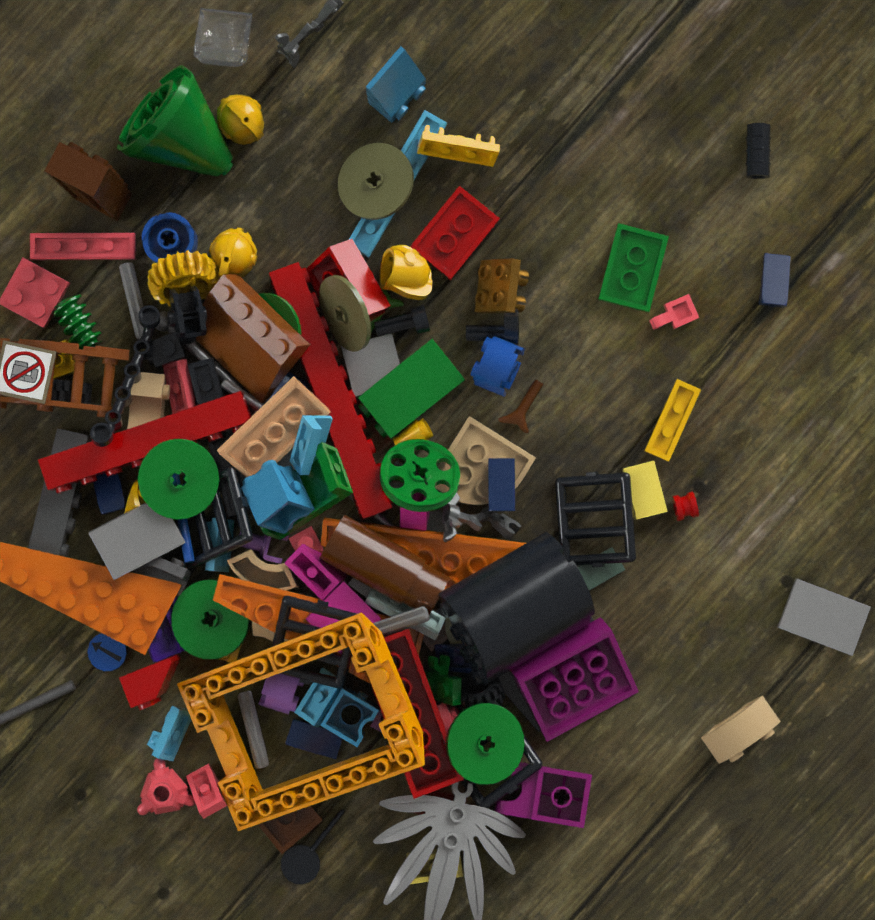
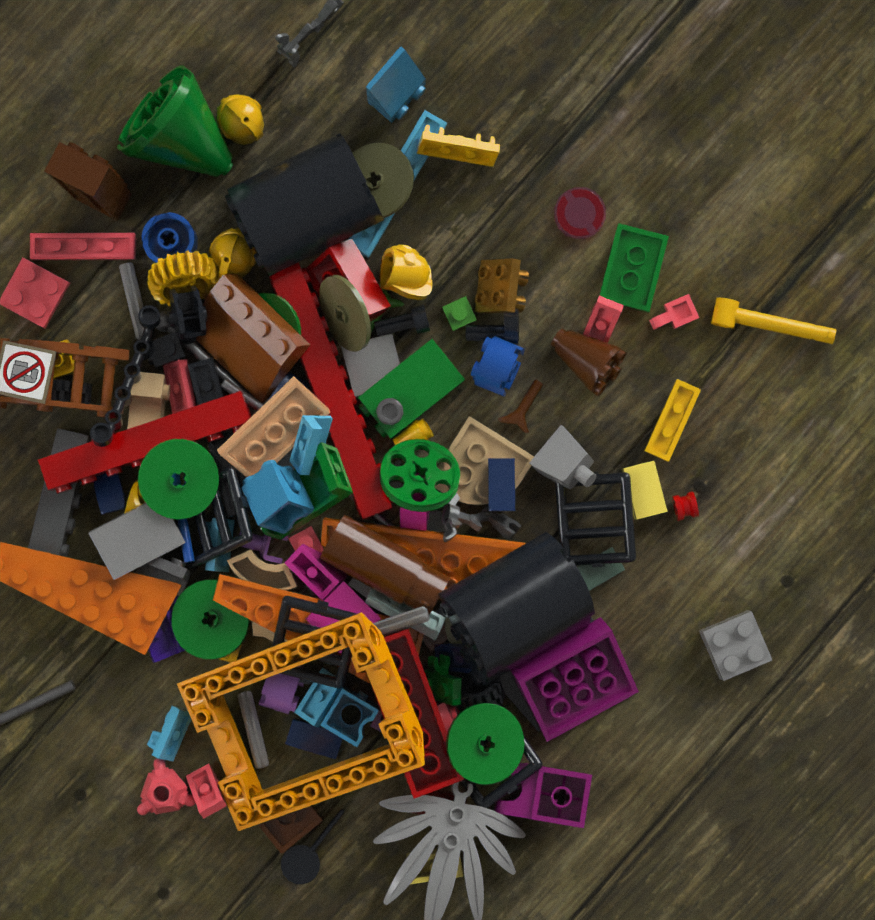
(77, 322): green piece -> none
(106, 653): blue piece -> none
(149, 683): red slope -> none
(222, 37): clear slope -> none
(303, 205): none -> black cylinder
(390, 411): none -> flat silver tile
(455, 232): red plate -> none
(459, 313): none -> bright green plate
(564, 460): none -> light grey torso
(579, 213): none -> clear pink tile
(589, 358): none -> reddish brown cone
(603, 319): none -> coral slope
(728, 313): none -> yellow piece
(735, 645): none -> light grey brick
(741, 730): tan brick -> none
(758, 151): black axle -> none
(775, 280): dark blue slope -> none
(824, 617): light grey tile -> none

